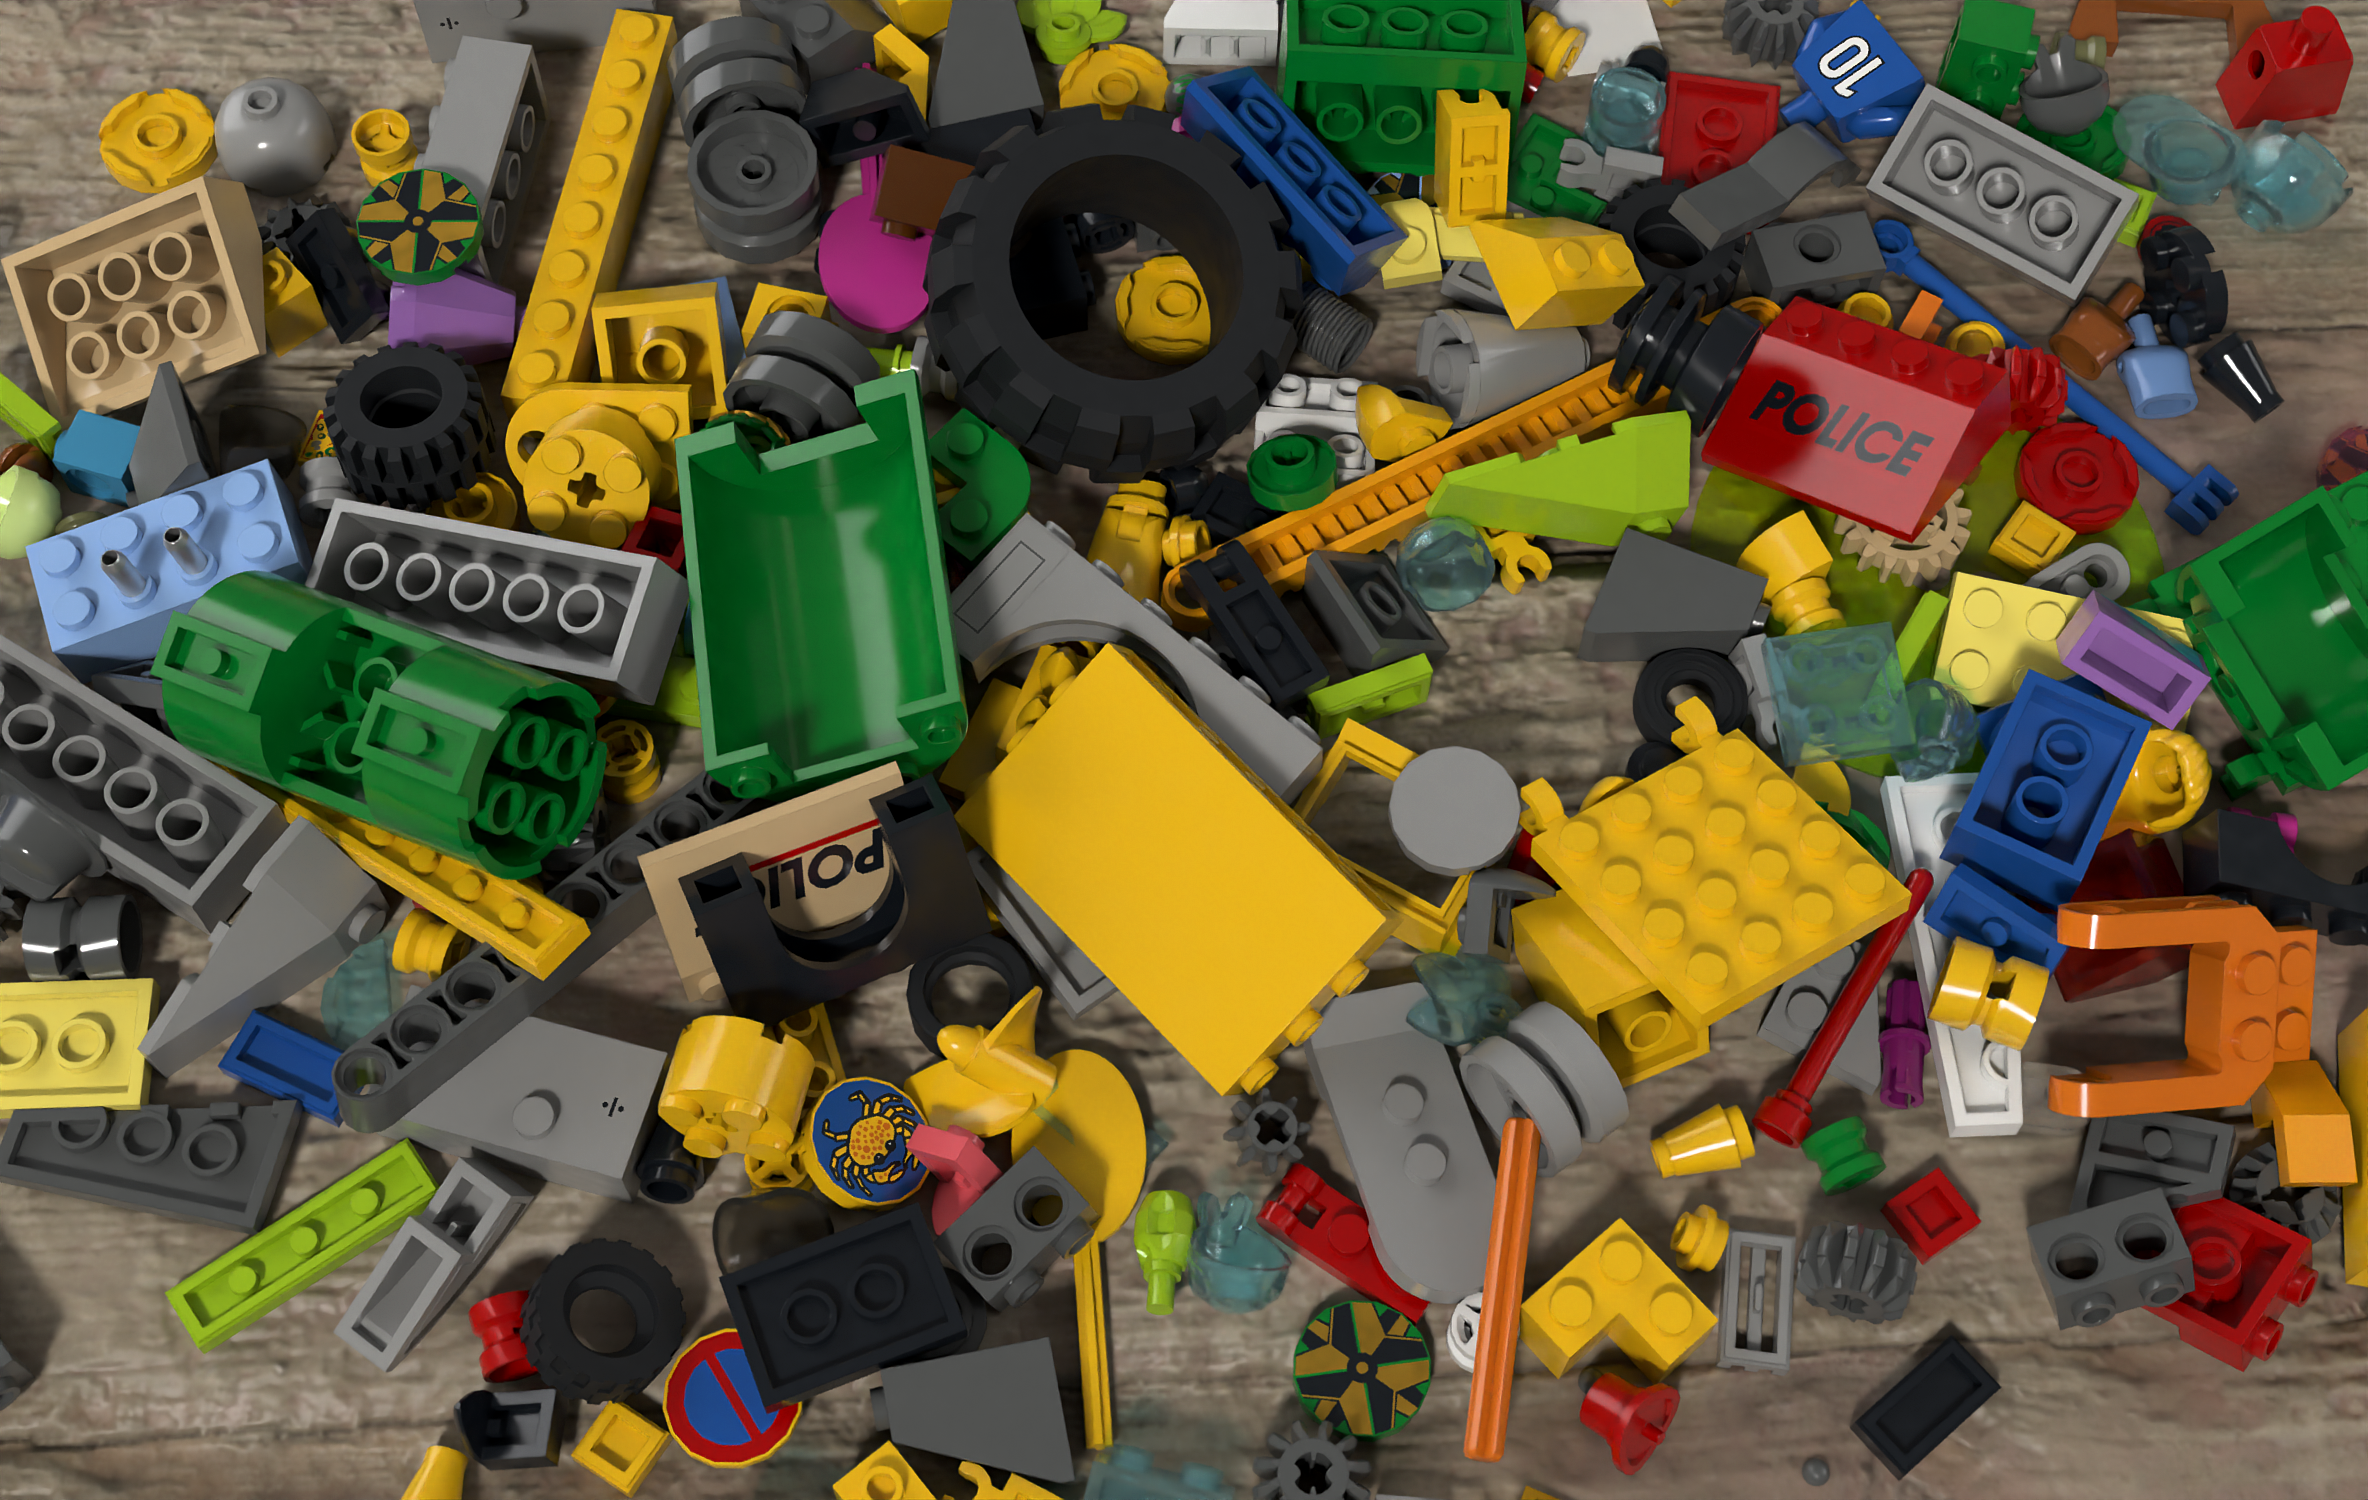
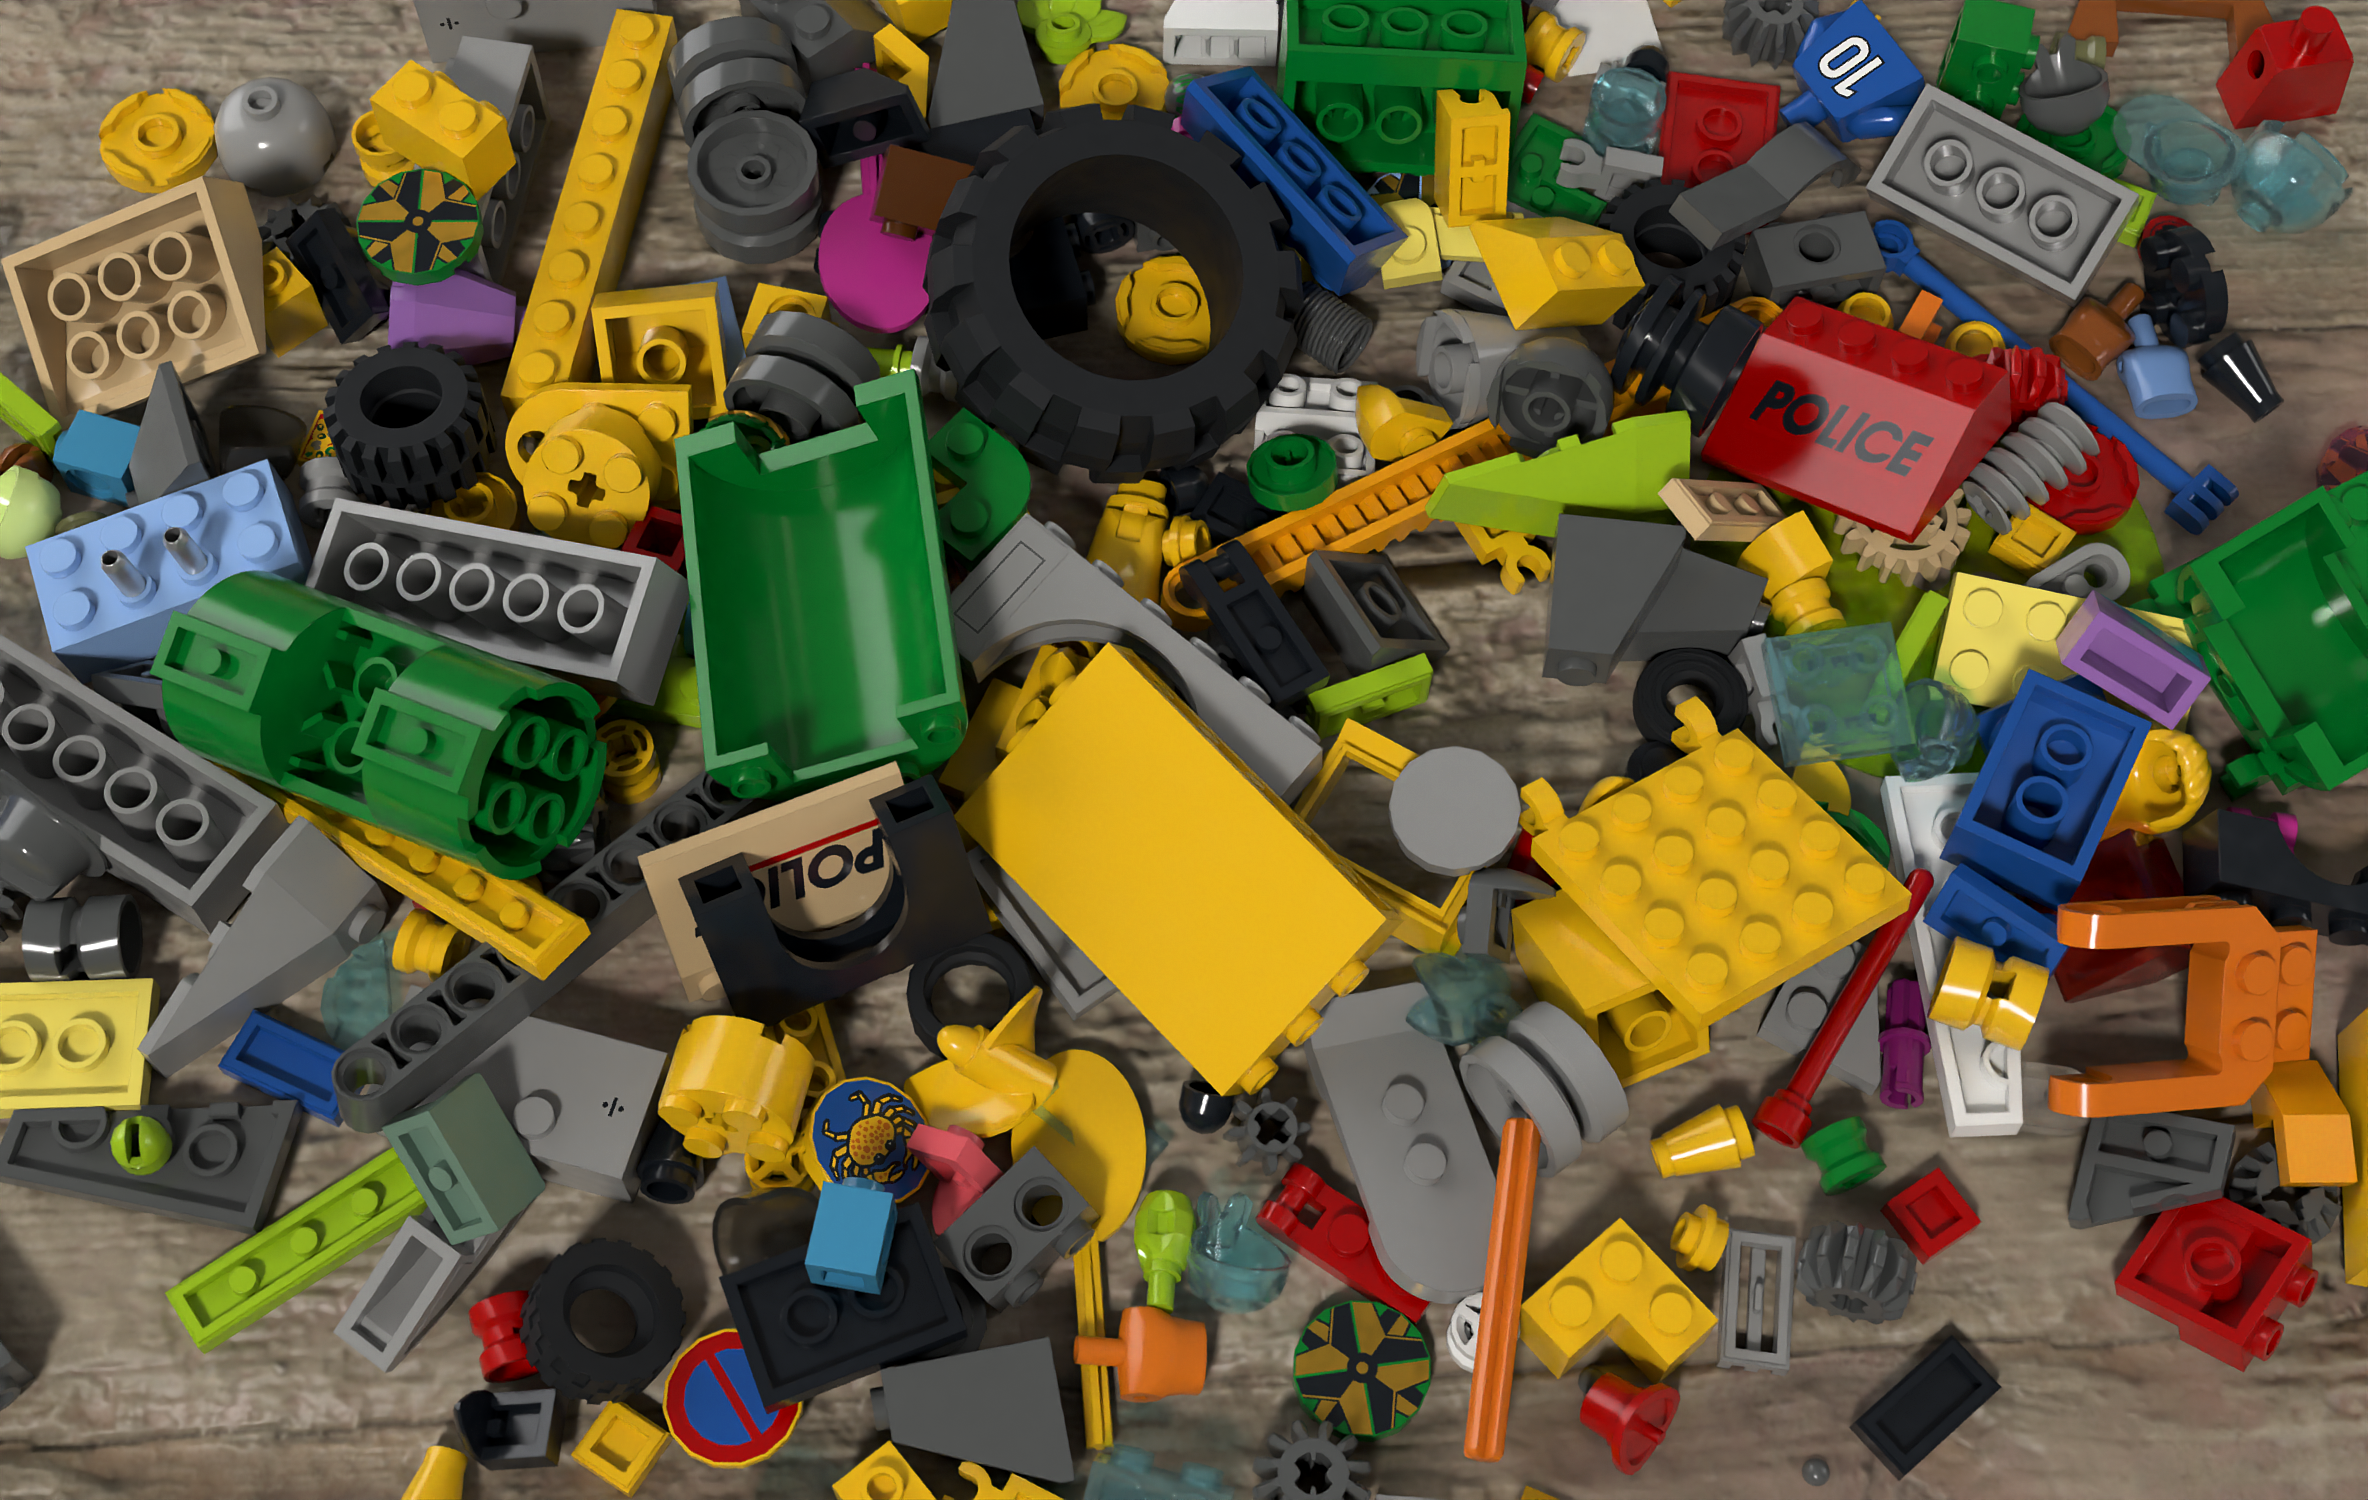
(154, 1145): none -> lime hinge
(443, 128): none -> yellow brick
(466, 1160): none -> sand green panel
(852, 1235): none -> dark azure brick
(1153, 1354): none -> orange piece
(1203, 1107): none -> black hinge
(1444, 564): clear light blue hair -> none
(1550, 393): none -> dark grey cylinder
(1602, 590): none -> dark grey slope
(1721, 508): none -> tan tile
(2026, 462): none -> light grey piece
(2104, 1244): dark grey brick -> none

